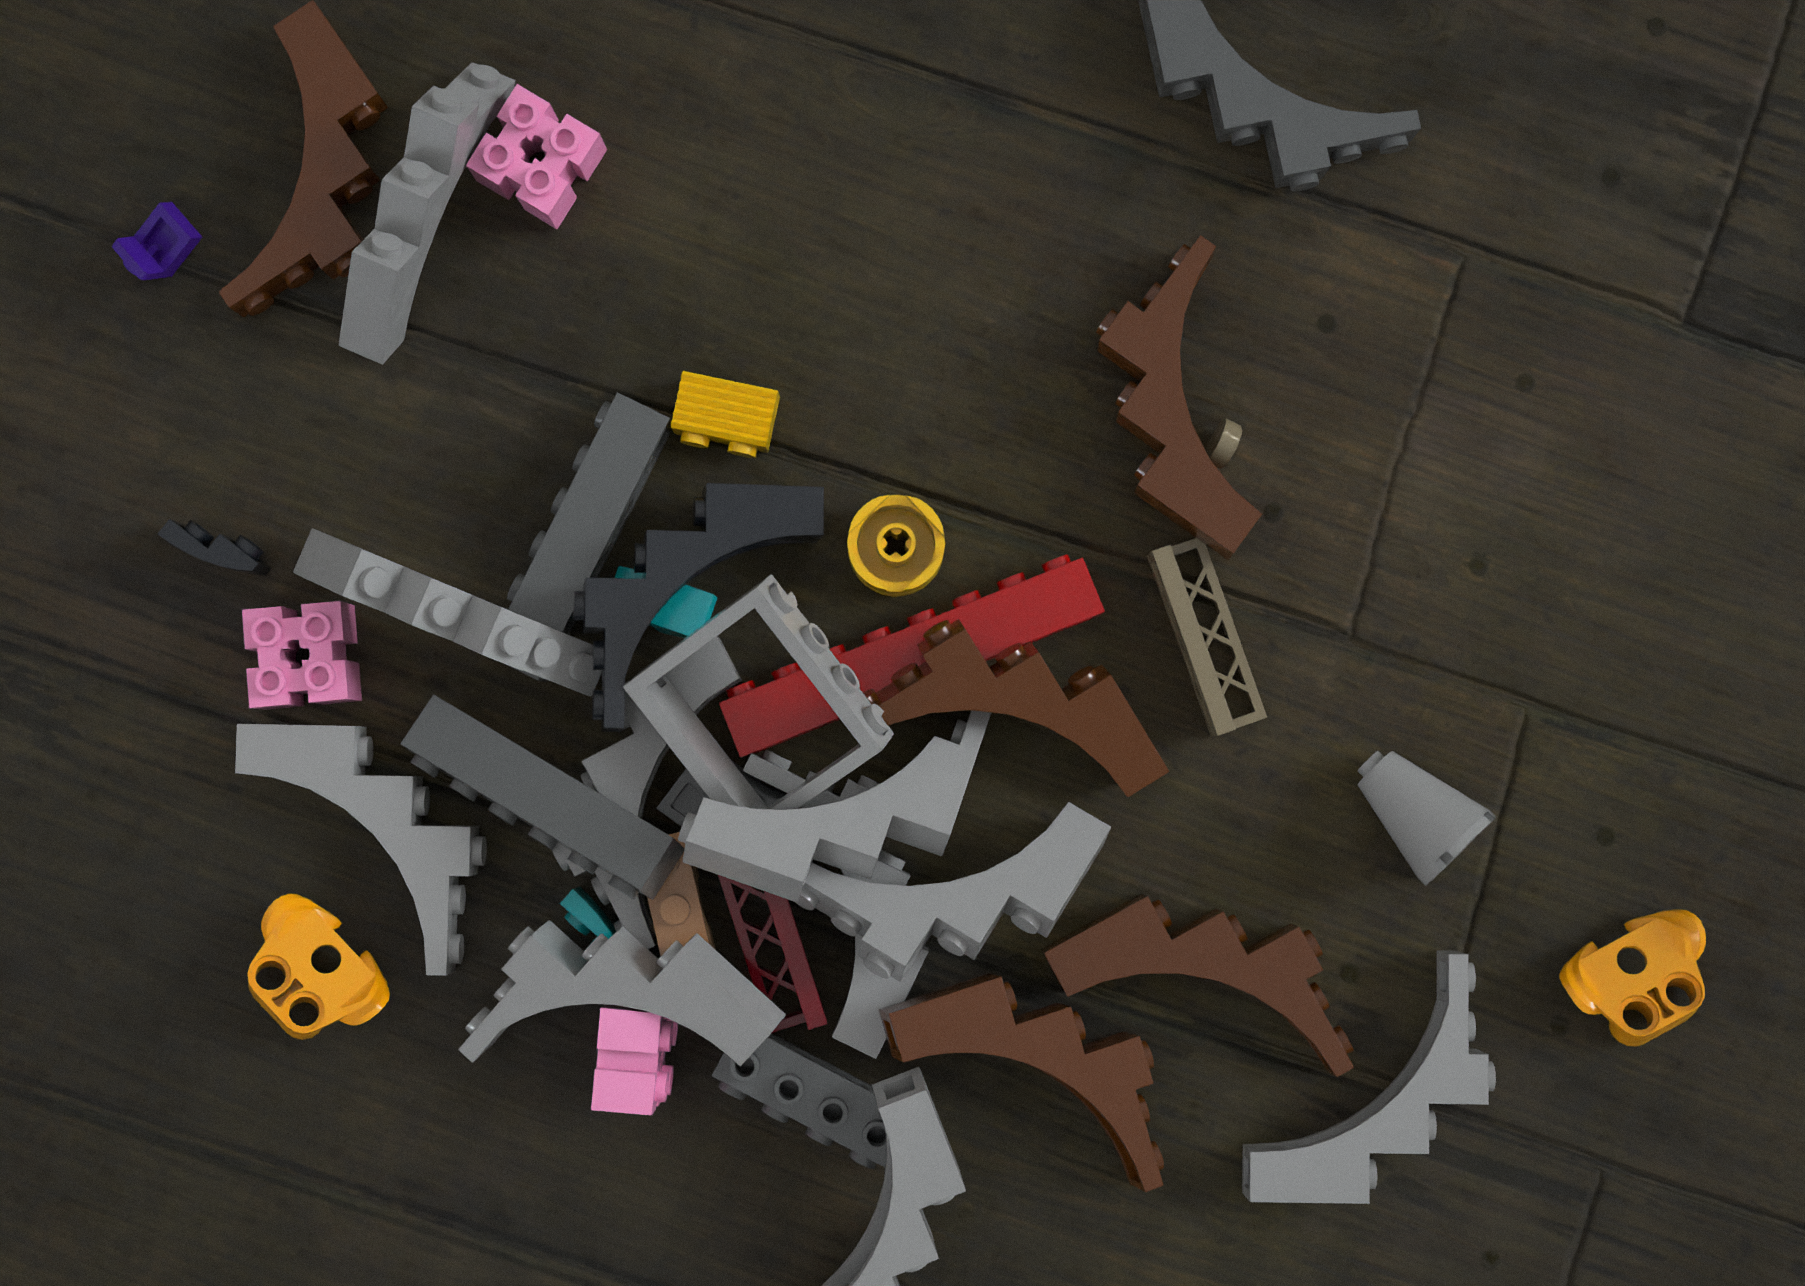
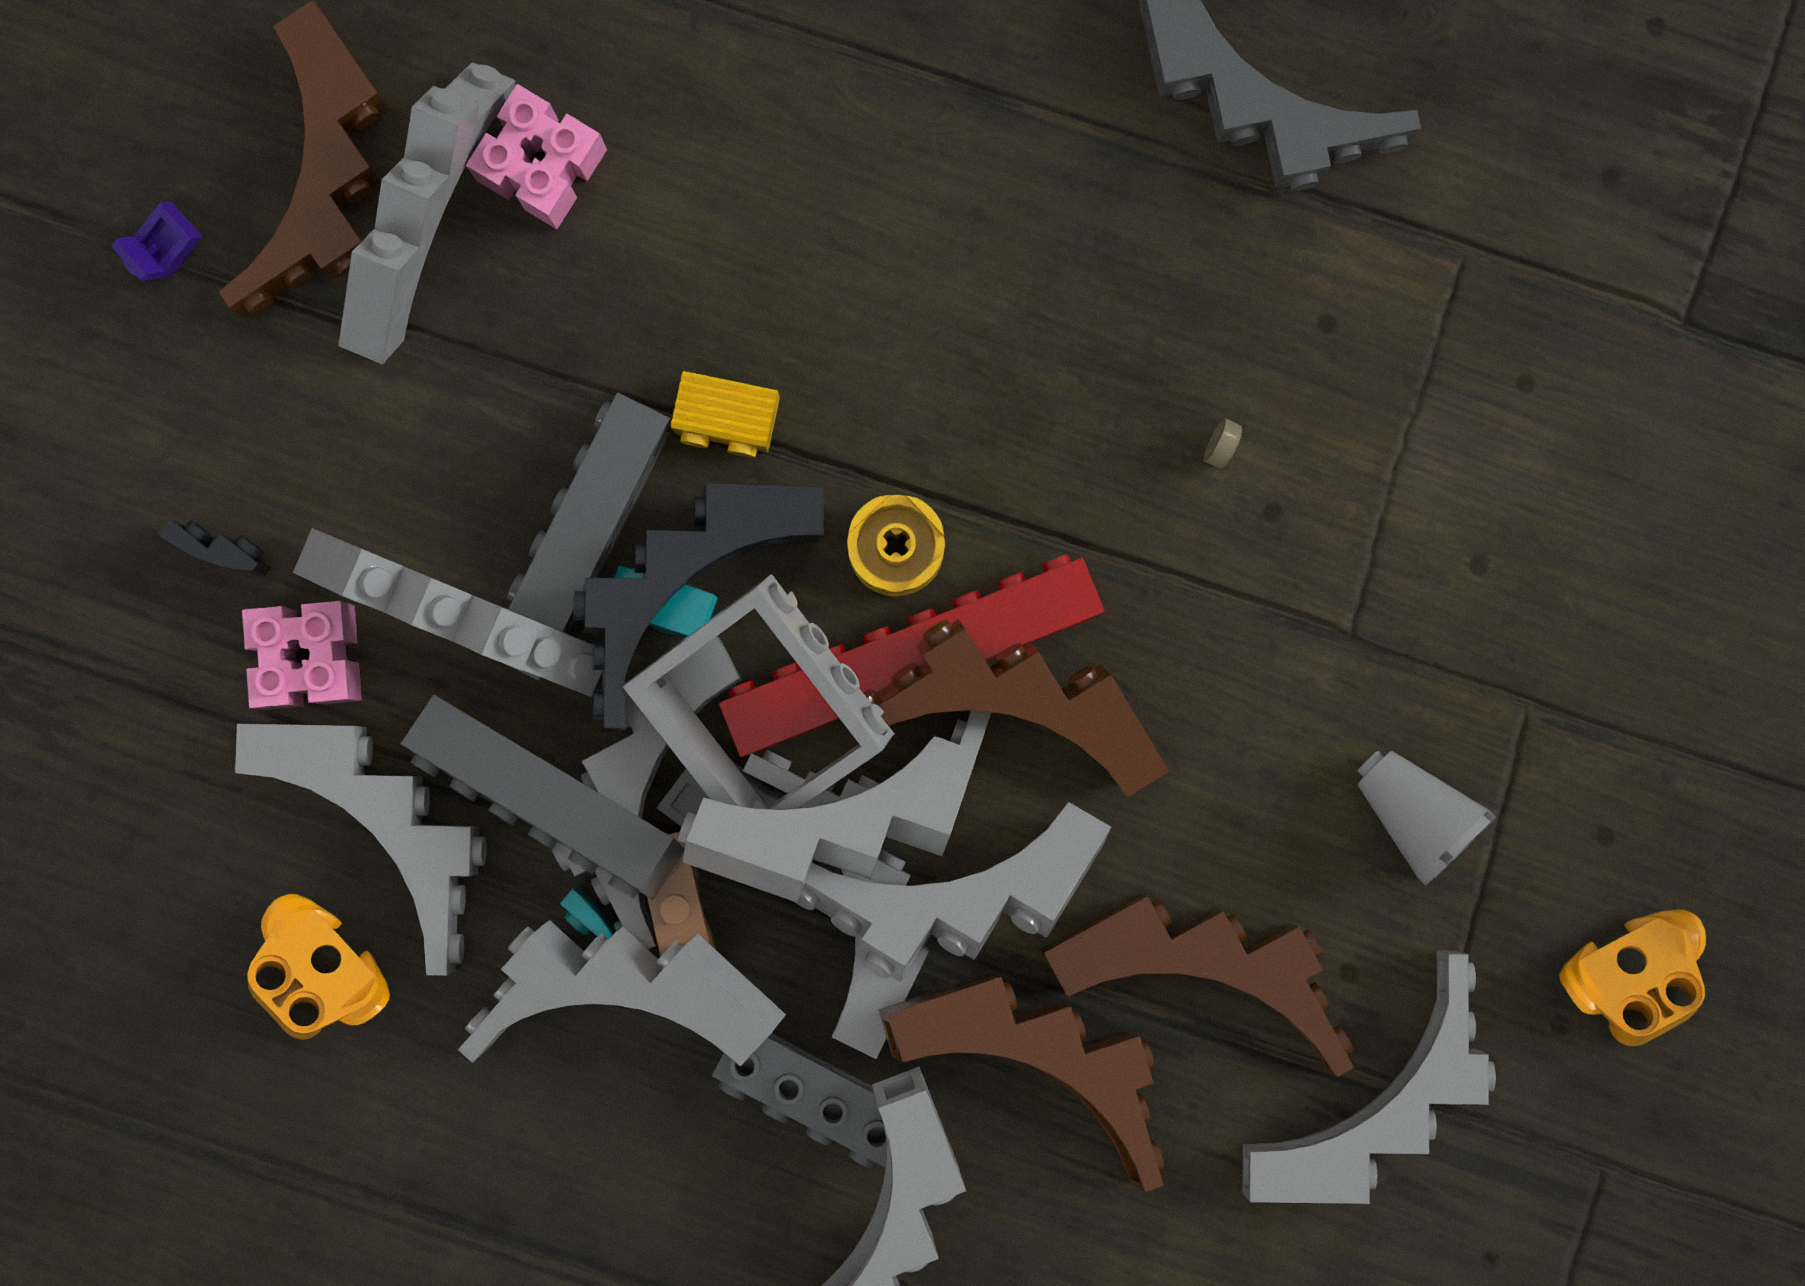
(631, 1060): bright pink brick -> none
(793, 949): dark red fence -> none
(1147, 346): reddish brown arch -> none
(1192, 643): dark tan fence -> none

